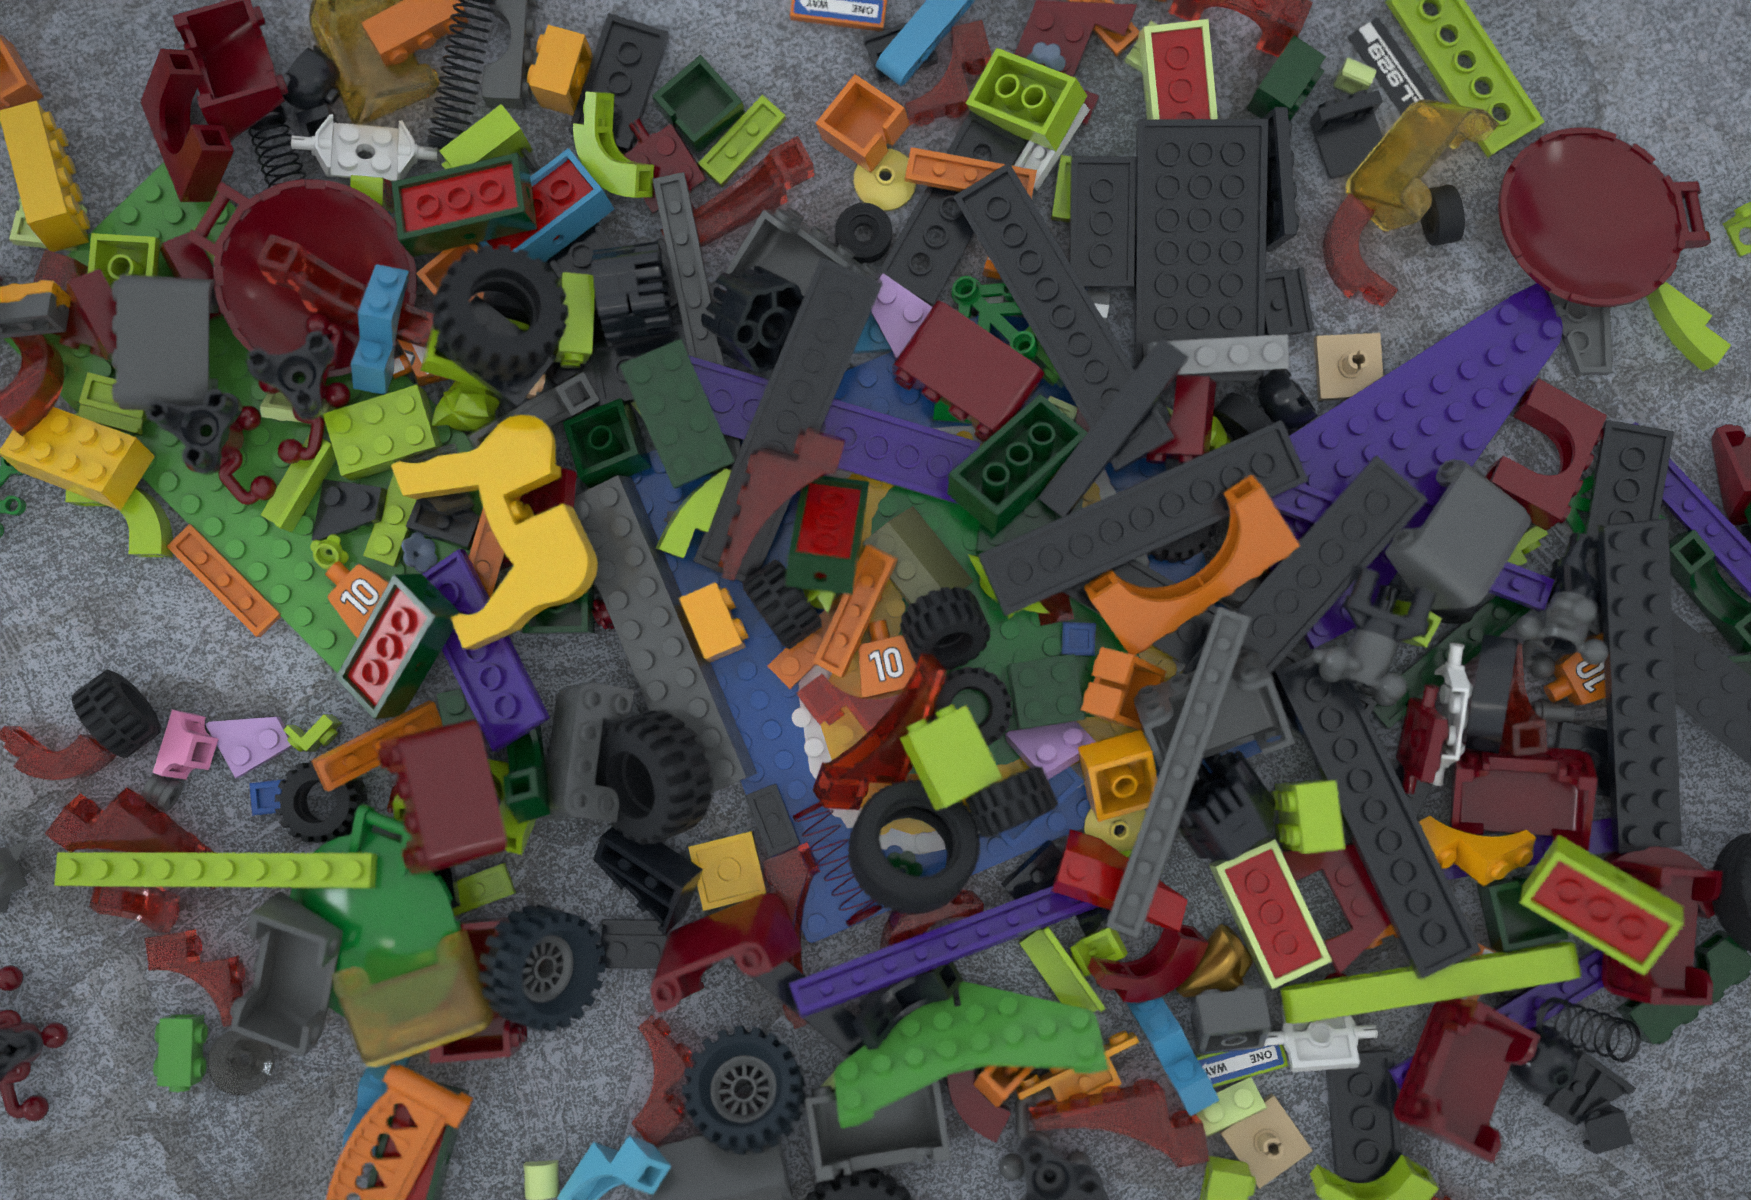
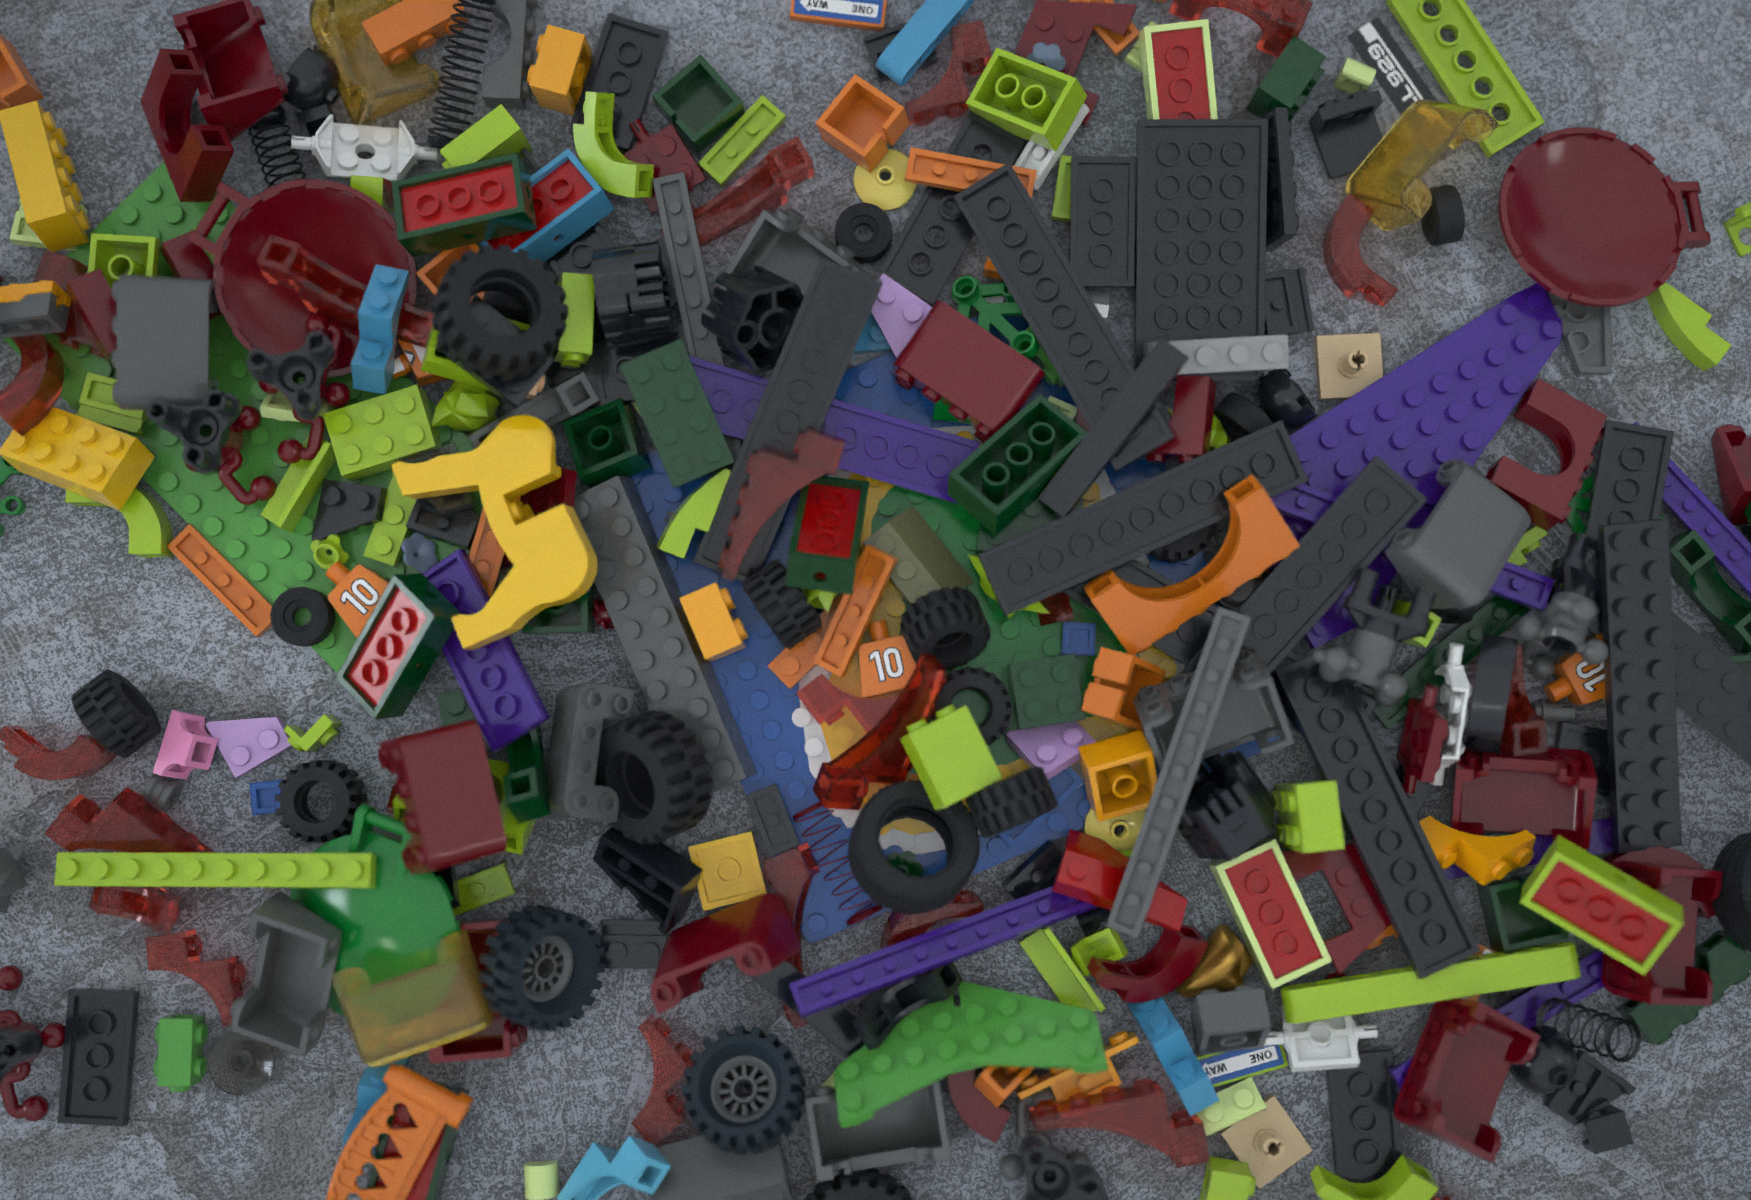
(98, 1057): none -> black plate
(284, 612): none -> black tyre
(361, 753): orange plate -> none

